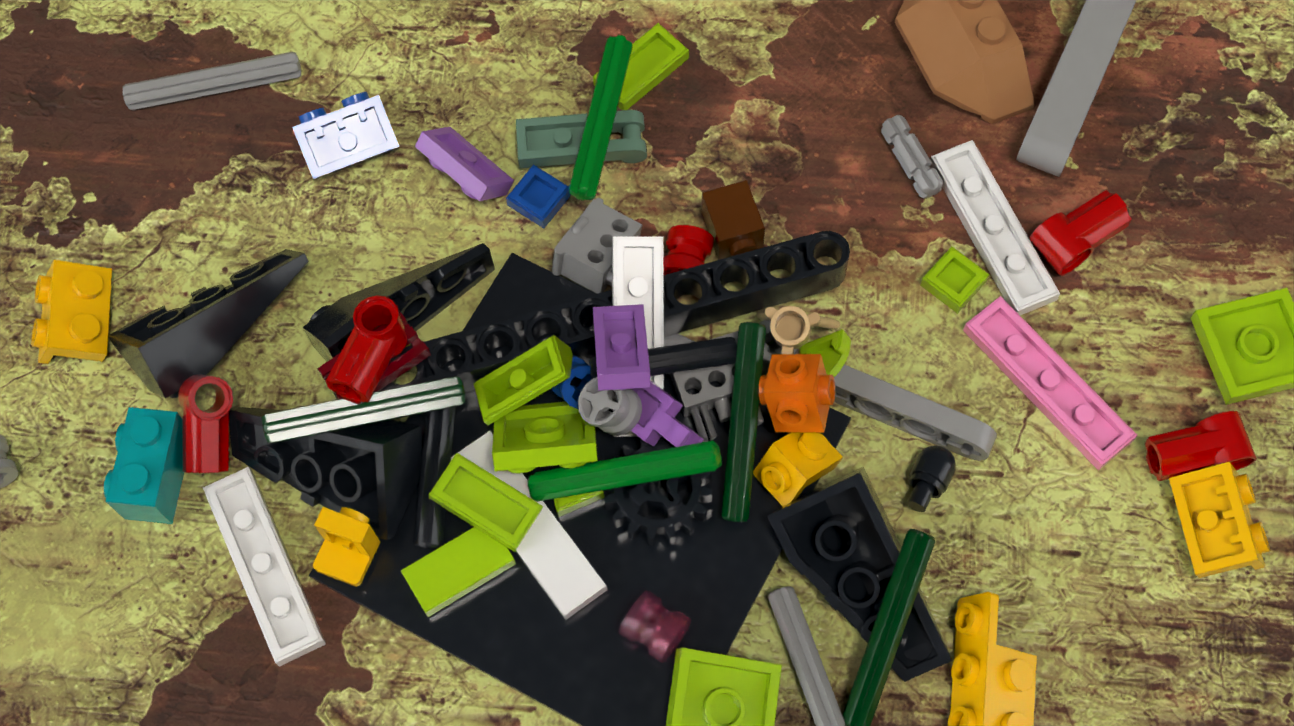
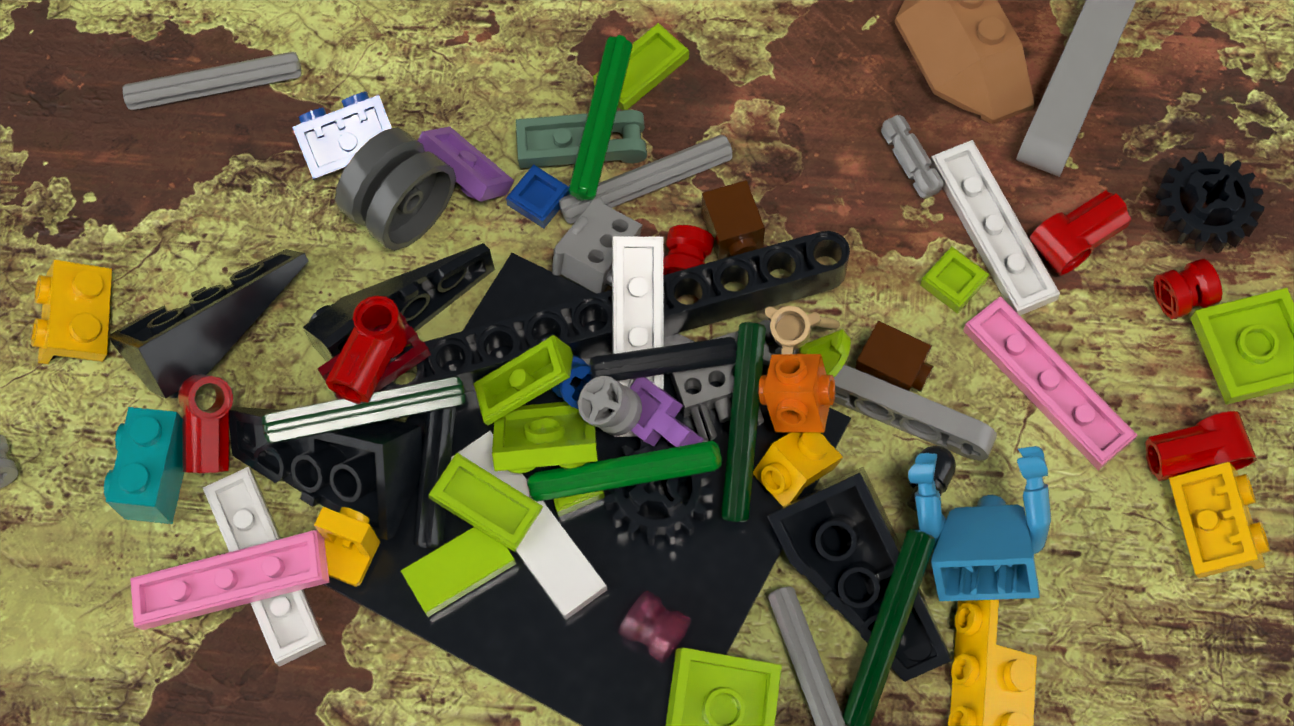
(229, 580): none -> bright pink tile
(395, 188): none -> dark grey wheel
(621, 347): medium lavender plate -> none
(653, 176): none -> light grey axle
(896, 358): none -> reddish brown brick
(988, 547): none -> dark azure torso
(1189, 288): none -> red wheel
(1223, 221): none -> black gear

